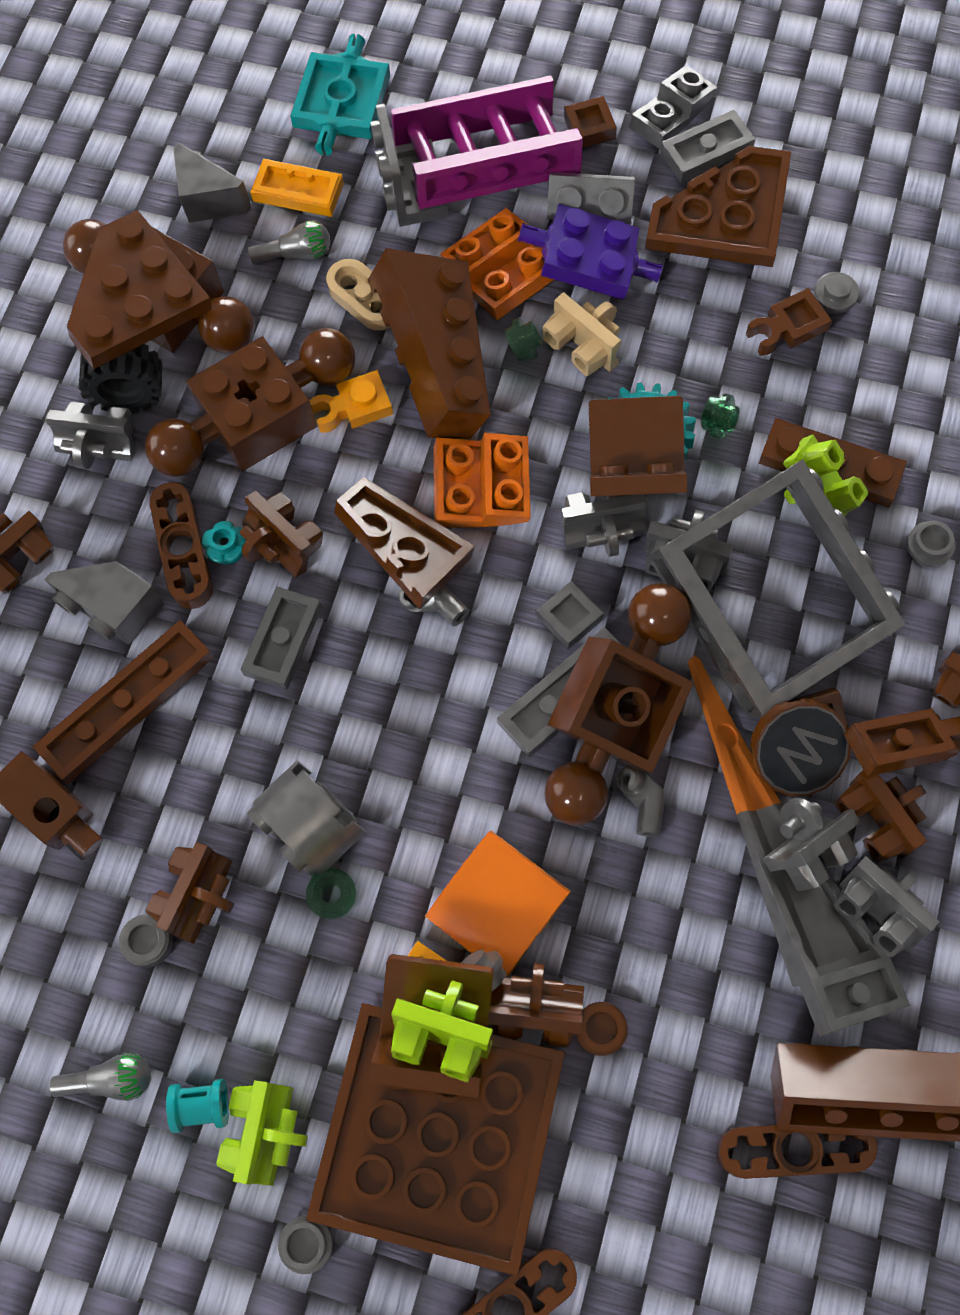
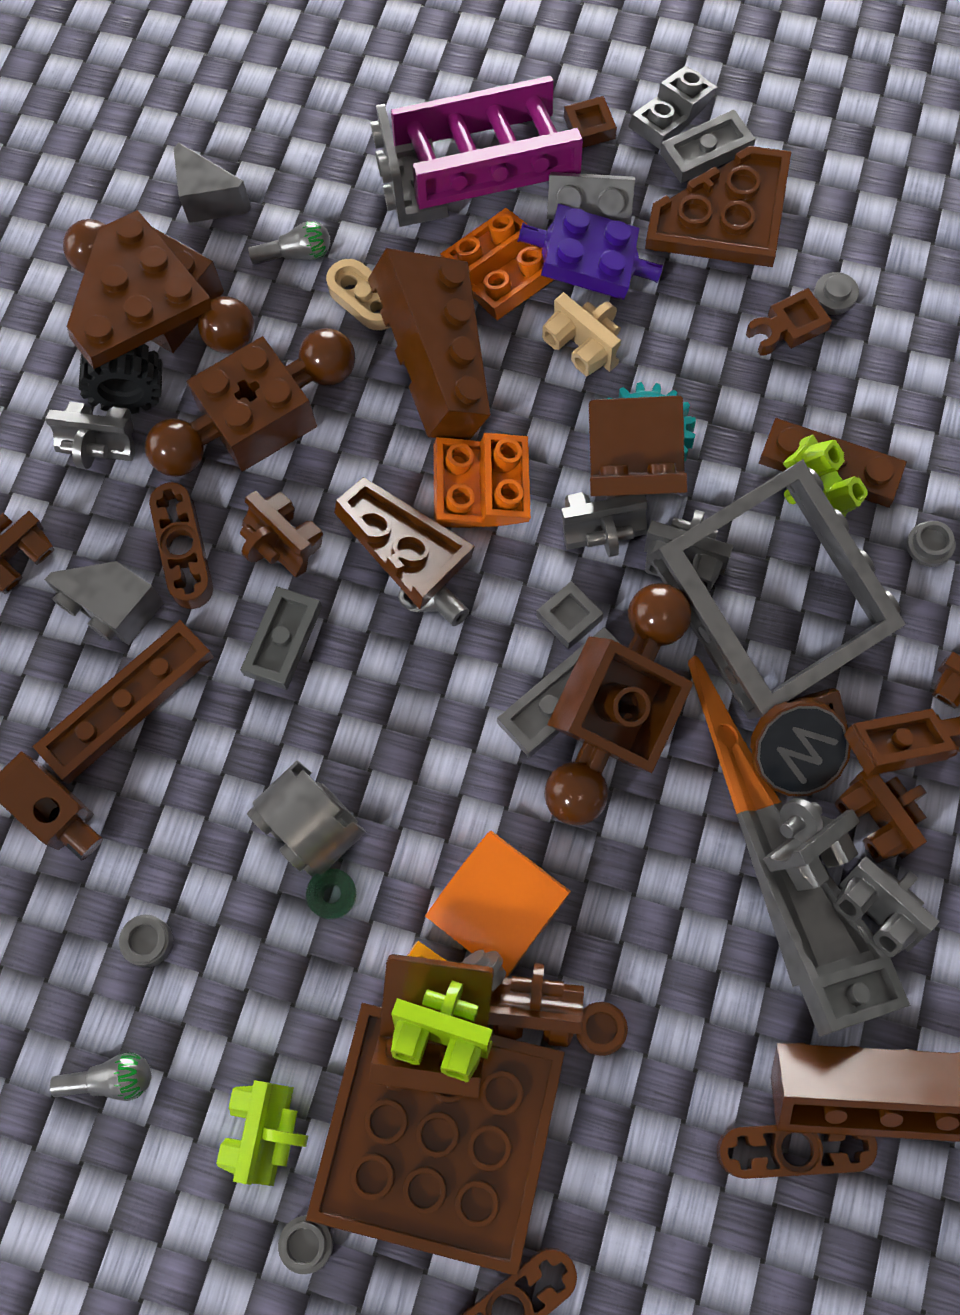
(195, 894): reddish brown hips -> none
(197, 1105): teal bush -> none
(228, 553): teal plate -> none
(297, 187): light orange plate -> none
(340, 94): teal plate -> none
(359, 401): light orange plate -> none
(523, 339): clear green plate -> none
(646, 796): flat silver arm -> none
(720, 415): clear green plate -> none

